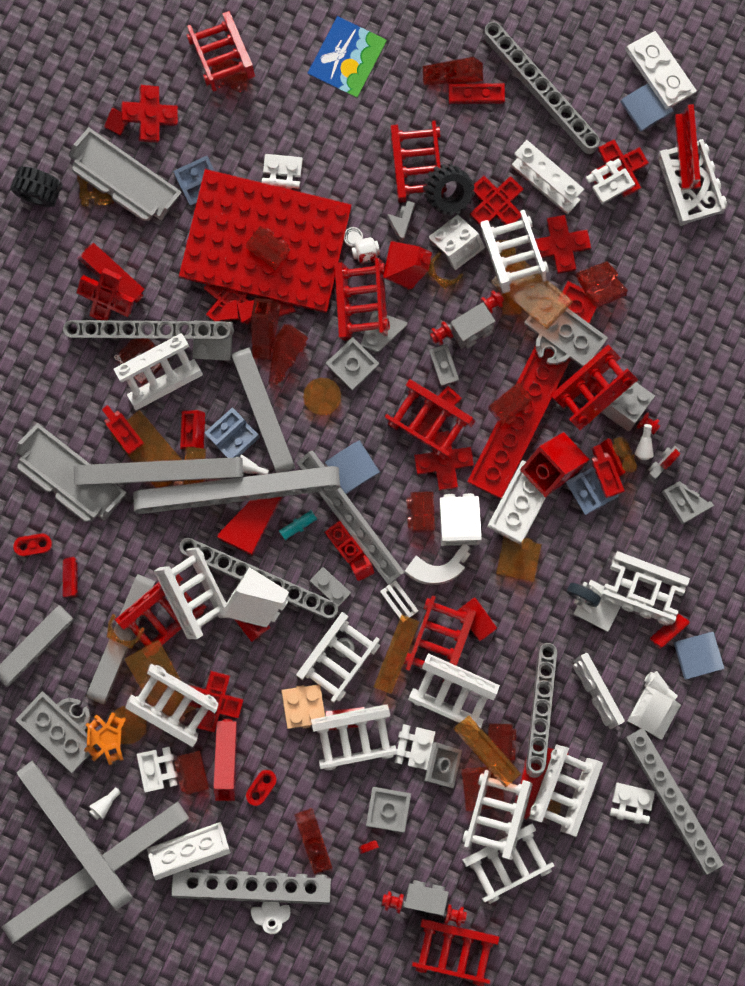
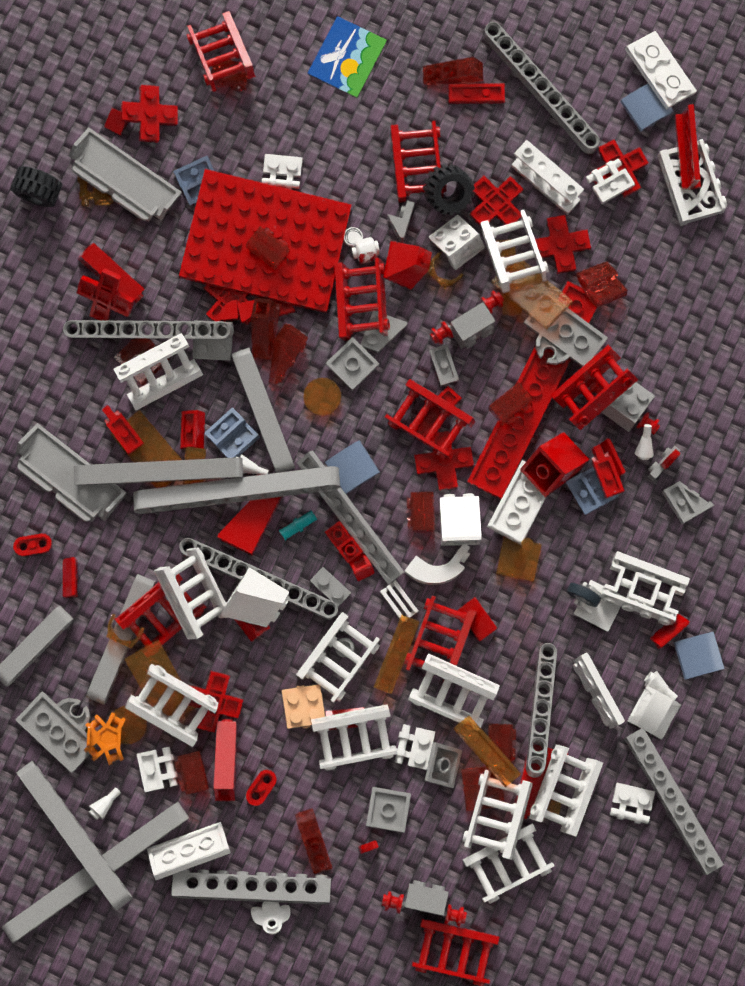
(623, 449): clear orange plate -> none

